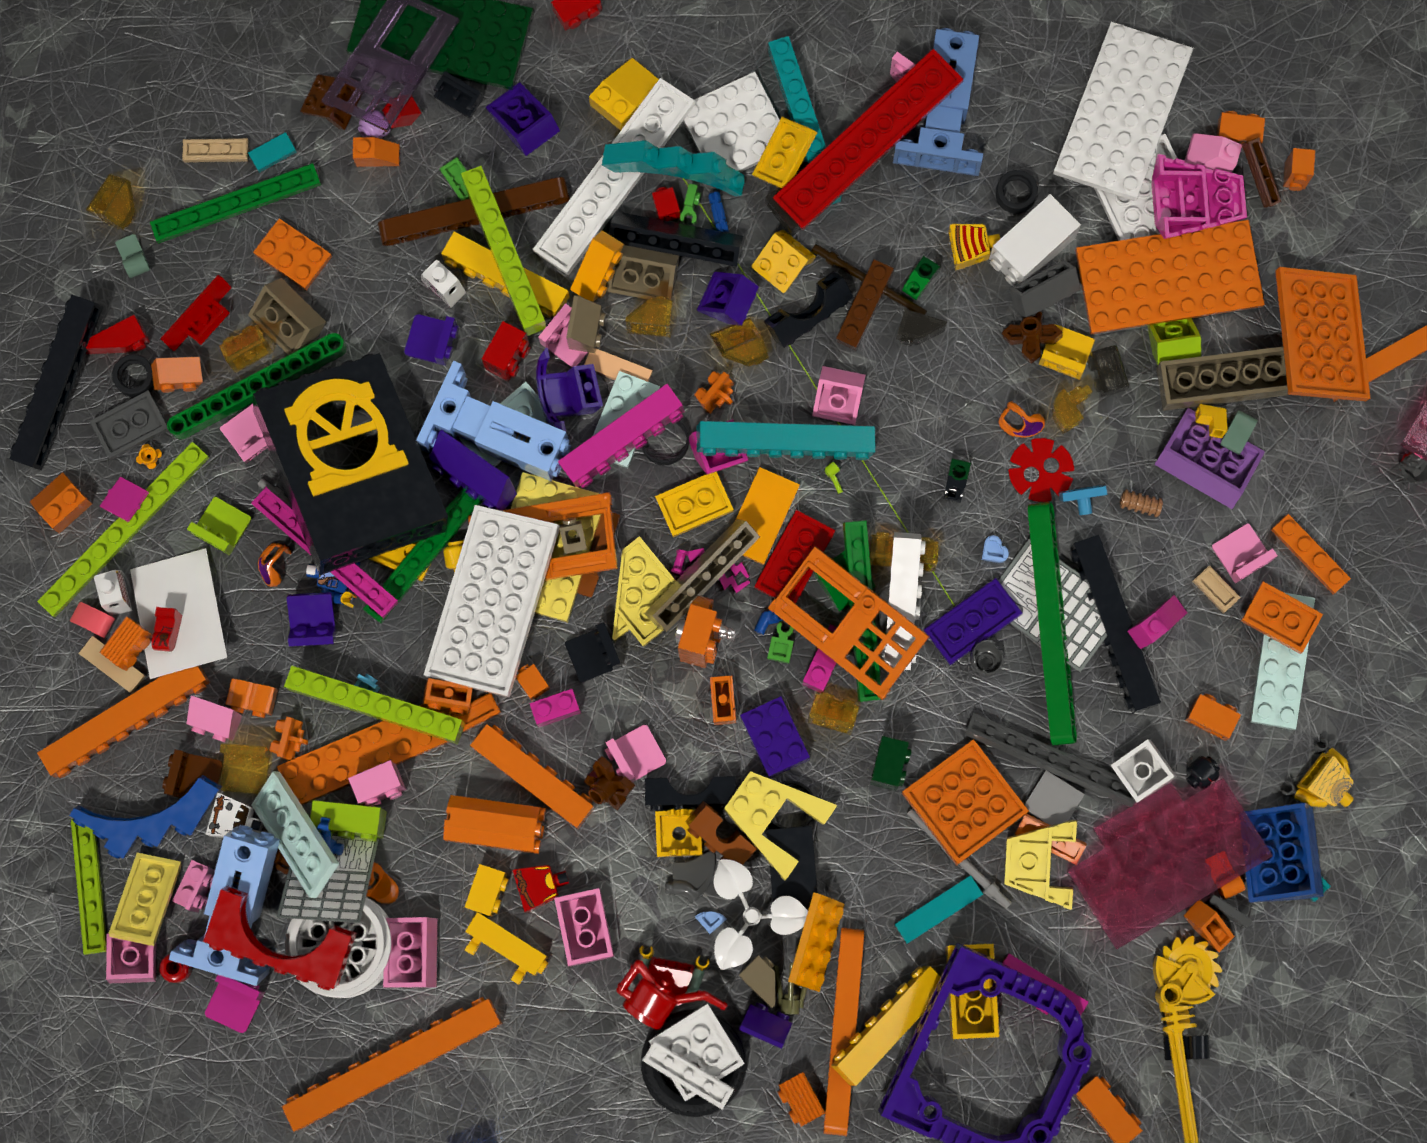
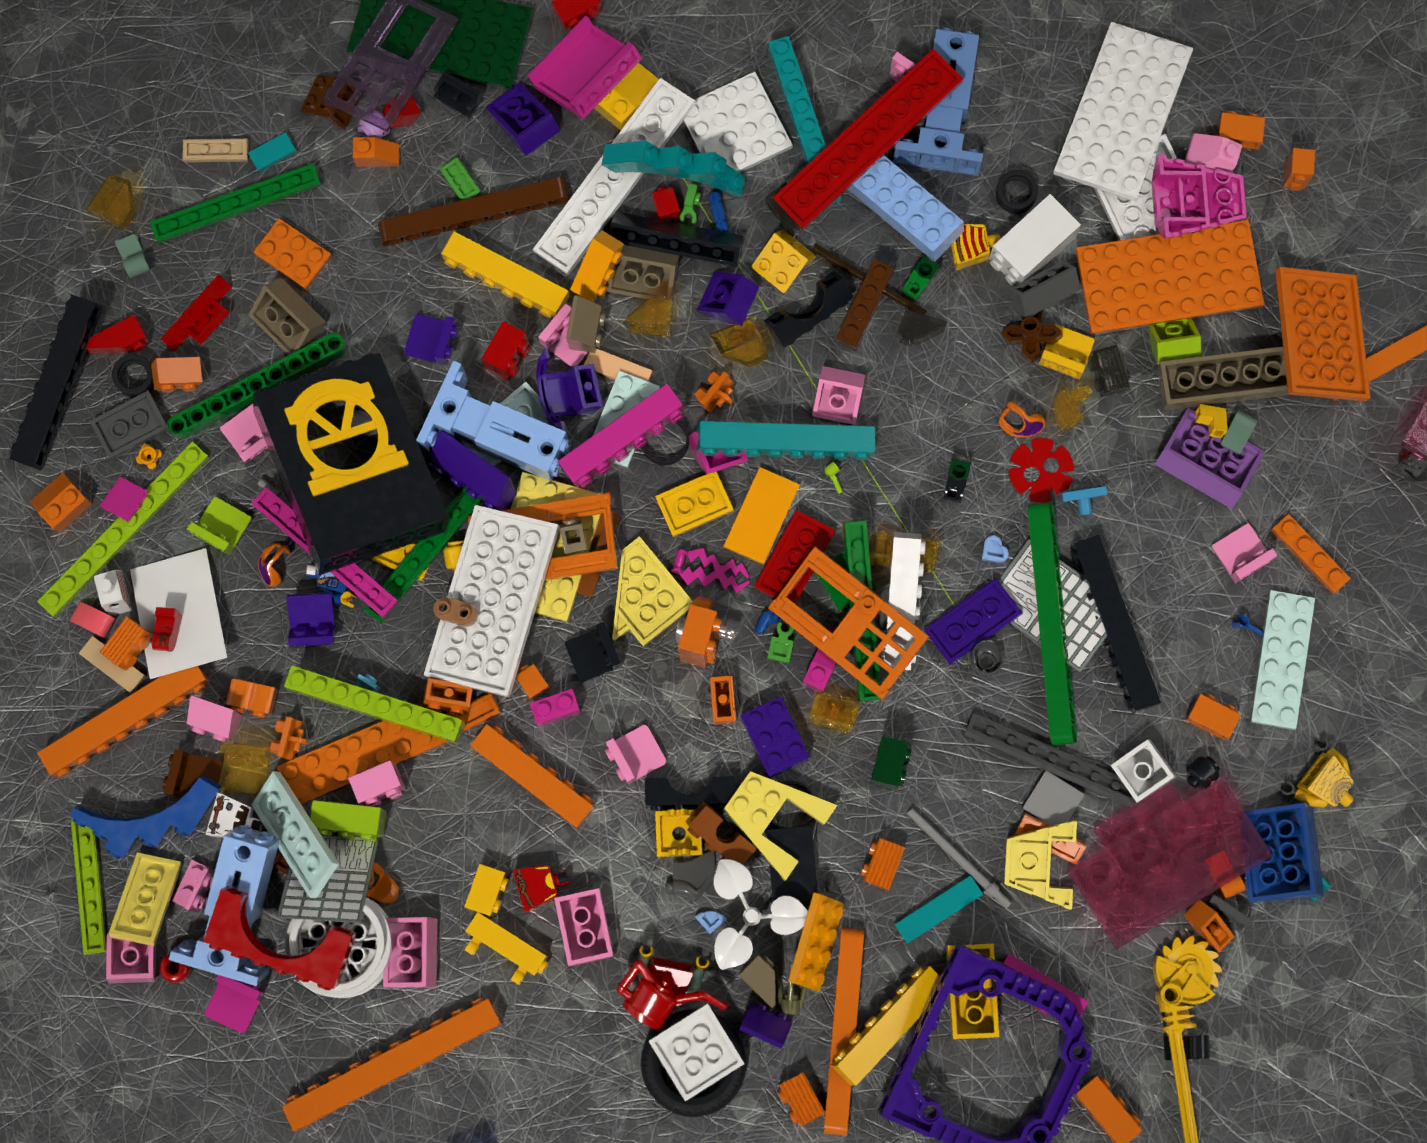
(245, 348): clear yellow slope -> none
(336, 848): blue arm -> none
(441, 281): white torso -> none
(454, 612): none -> medium nougat plate
(494, 824): orange brick -> none
(503, 251): lime brick -> none
(584, 68): none -> dark pink panel
(608, 786): reddish brown plant -> none
(688, 1074): white tile -> none
(702, 574): dark tan brick -> none
(784, 153): yellow tile -> none
(883, 864): none -> orange brick
(908, 208): none -> light blue brick
(965, 802): orange plate -> none
(1141, 503): medium nougat piece -> none
(1157, 622): dark pink slope -> none
(1216, 589): tan tile -> none
(1245, 623): none -> blue hand
(1261, 172): reddish brown piece -> none
(1281, 617): orange plate -> none

